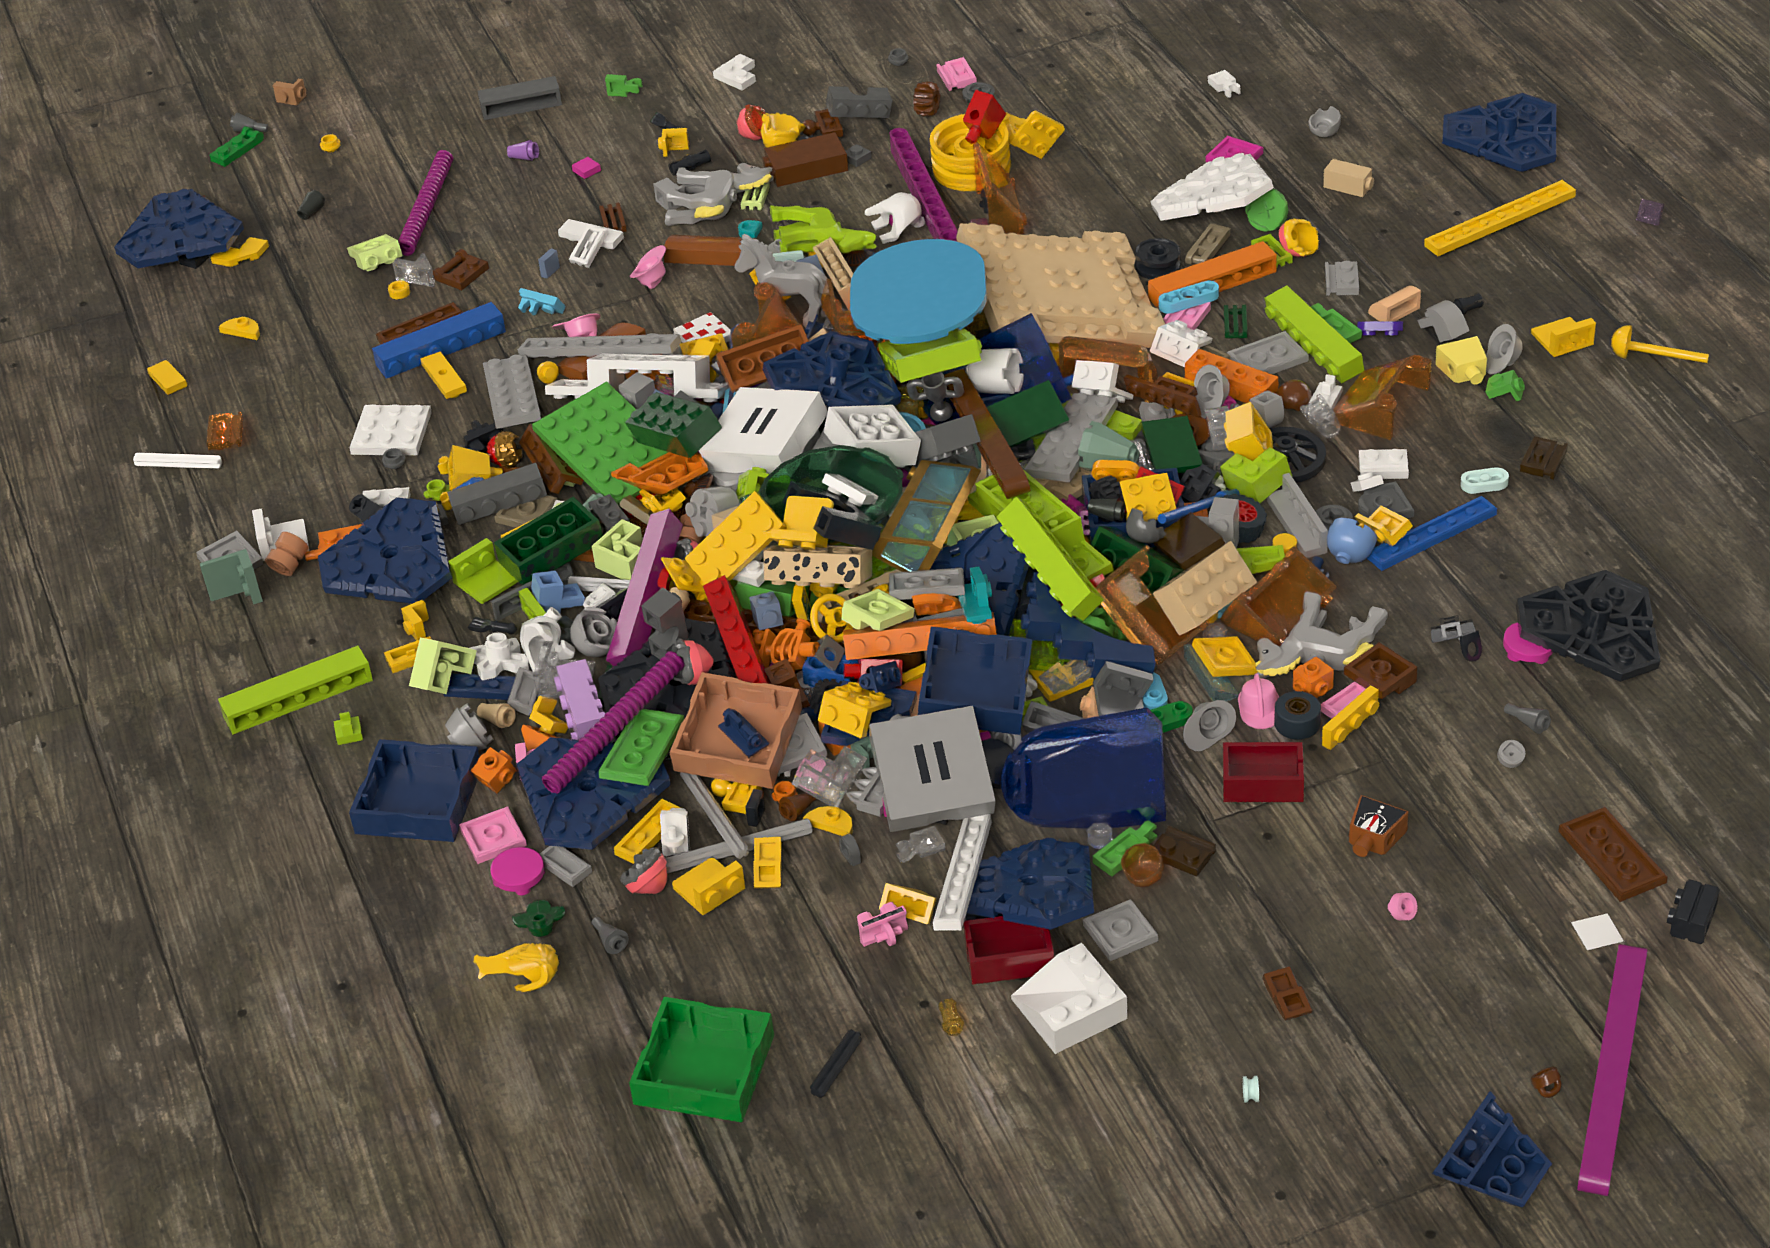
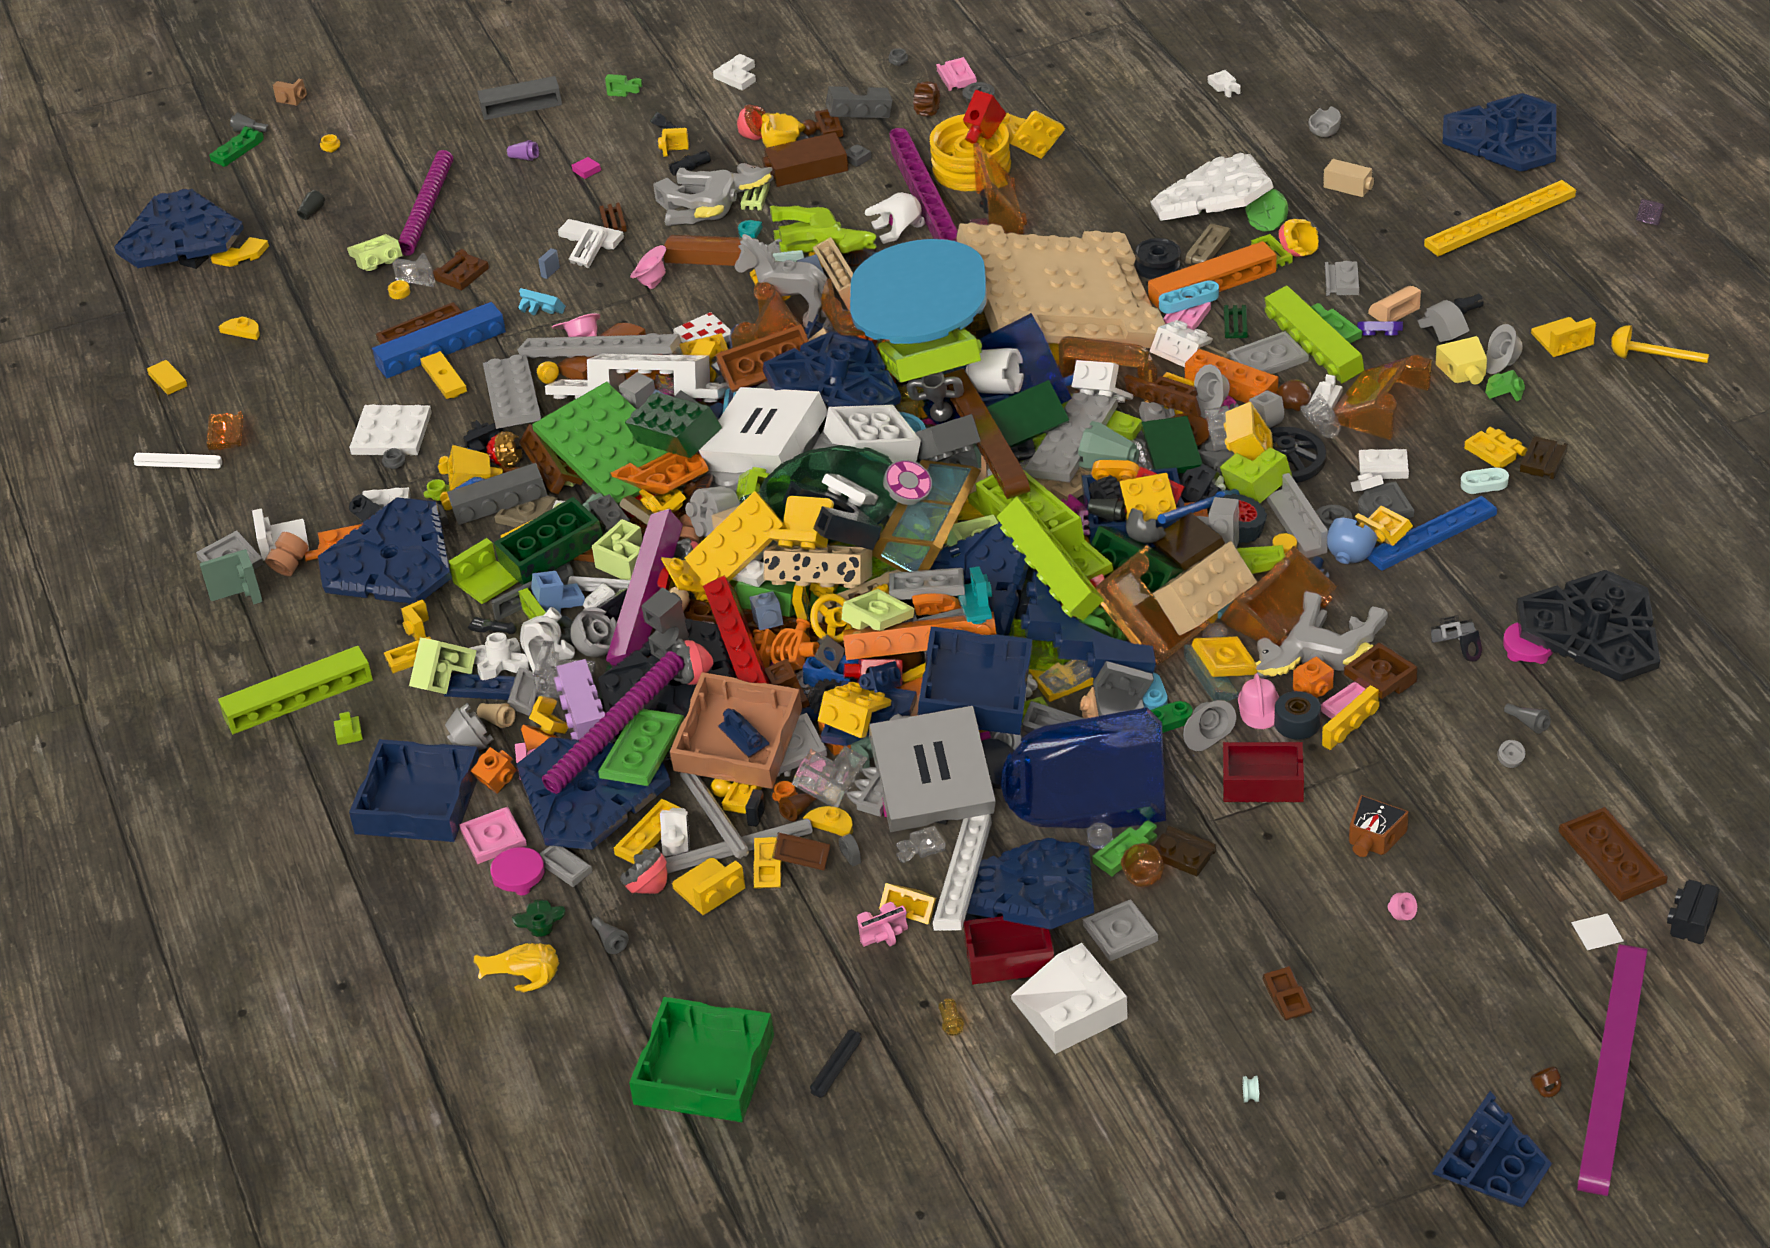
(800, 851): none -> reddish brown tile
(907, 482): none -> tile
(1230, 146): dark pink tile -> none
(1495, 447): none -> yellow plate

